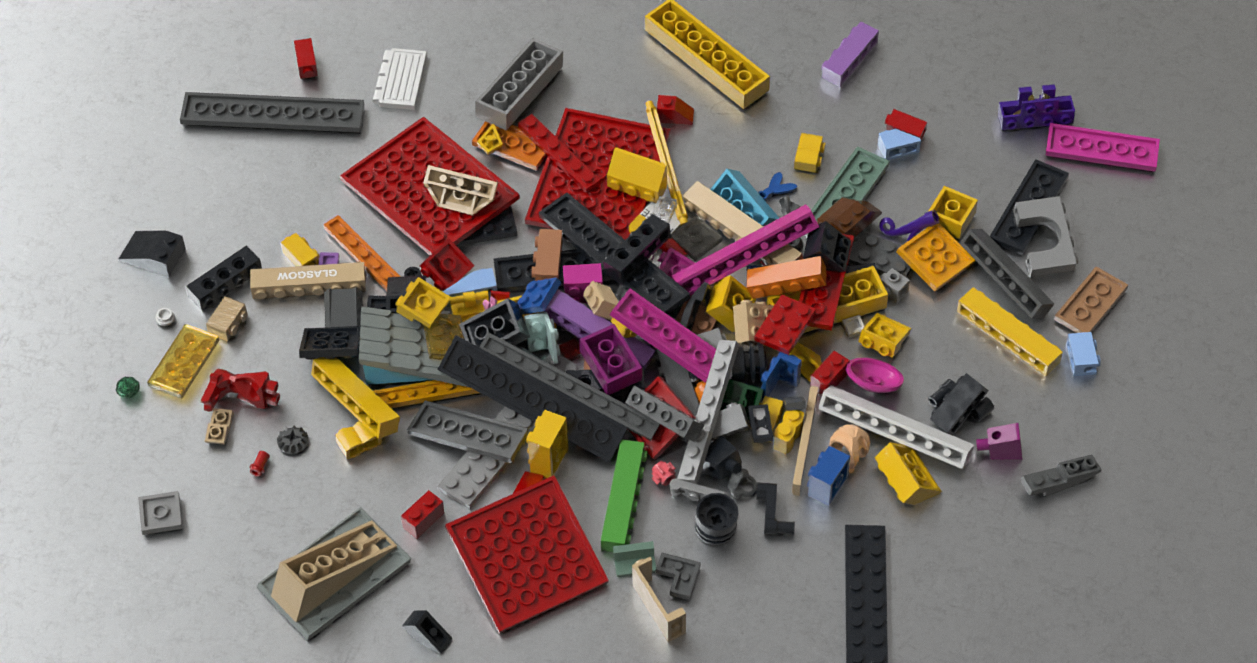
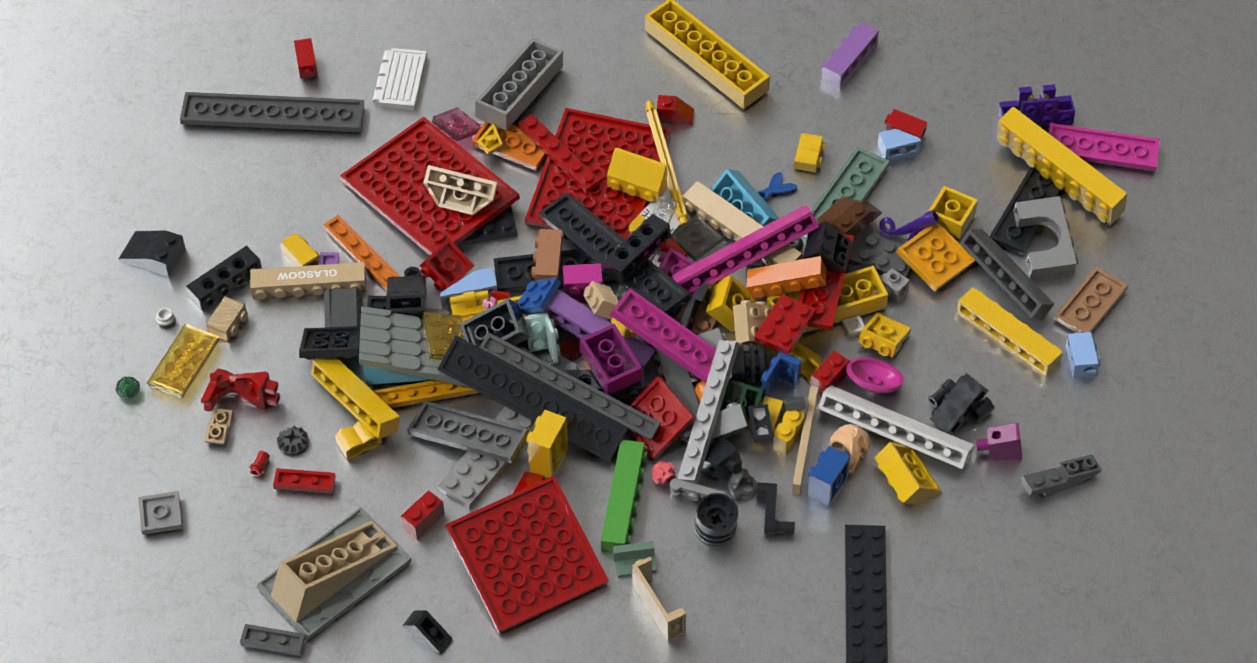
(272, 639): none -> dark grey plate
(304, 480): none -> red plate
(422, 302): yellow plate -> none
(456, 124): none -> clear pink plate
(664, 413): dark grey brick -> none
(682, 570): dark grey plate -> none
(787, 206): dark grey piece -> none
(1062, 166): none -> yellow brick

